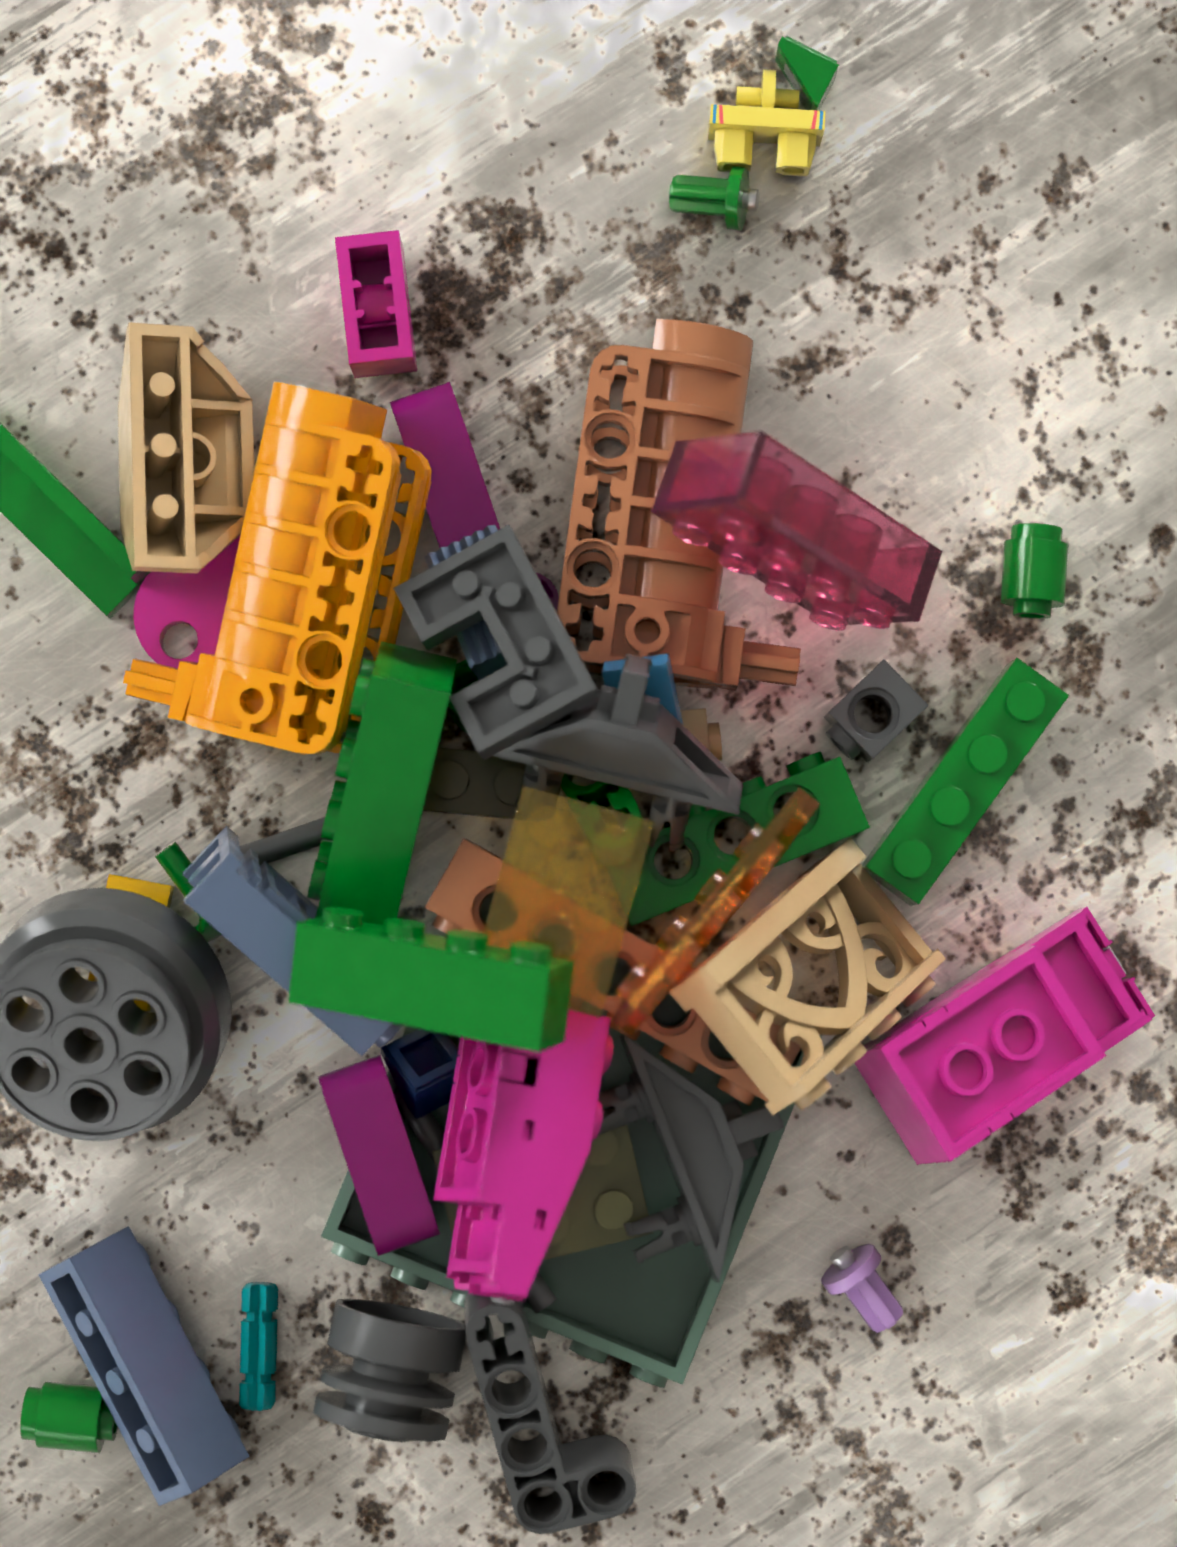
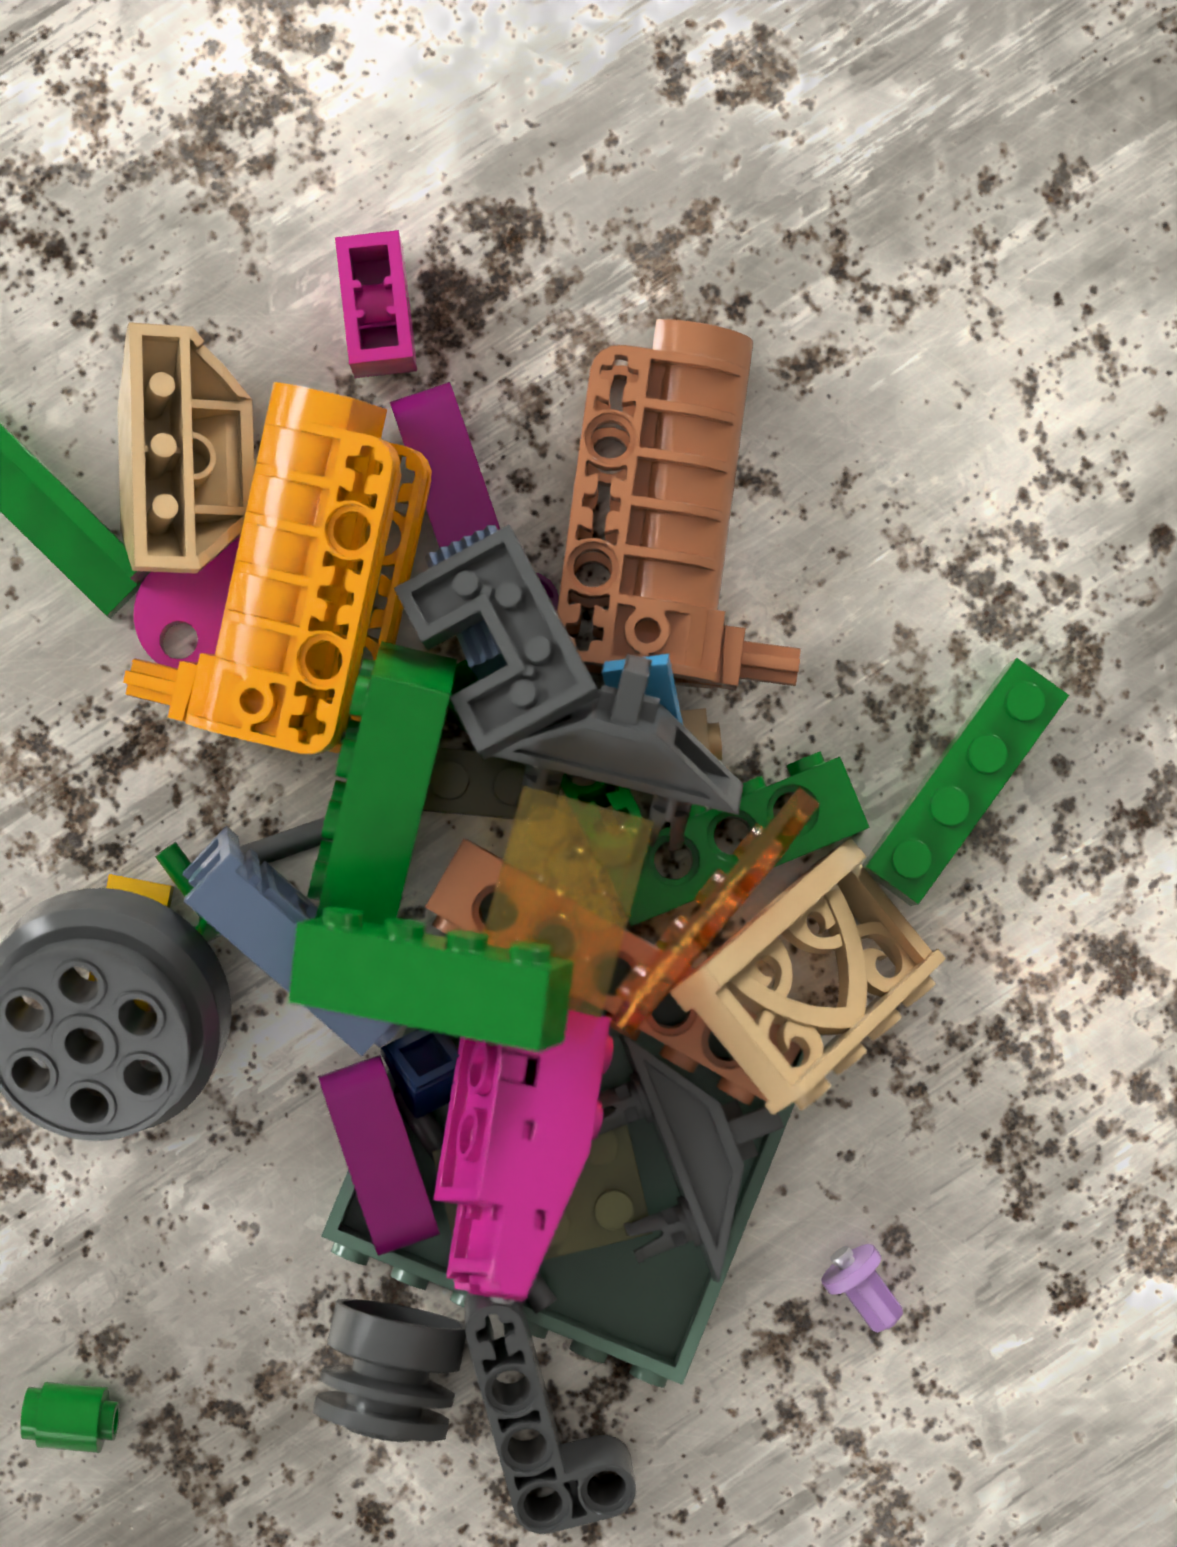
(144, 1366): sand blue brick -> none
(258, 1346): teal axle -> none
(715, 196): green piece -> none
(767, 121): light yellow hips -> none
(796, 531): clear pink brick -> none
(806, 71): green slope -> none
(893, 693): dark grey brick -> none
(1003, 1039): dark pink piece -> none
(1034, 570): green brick -> none

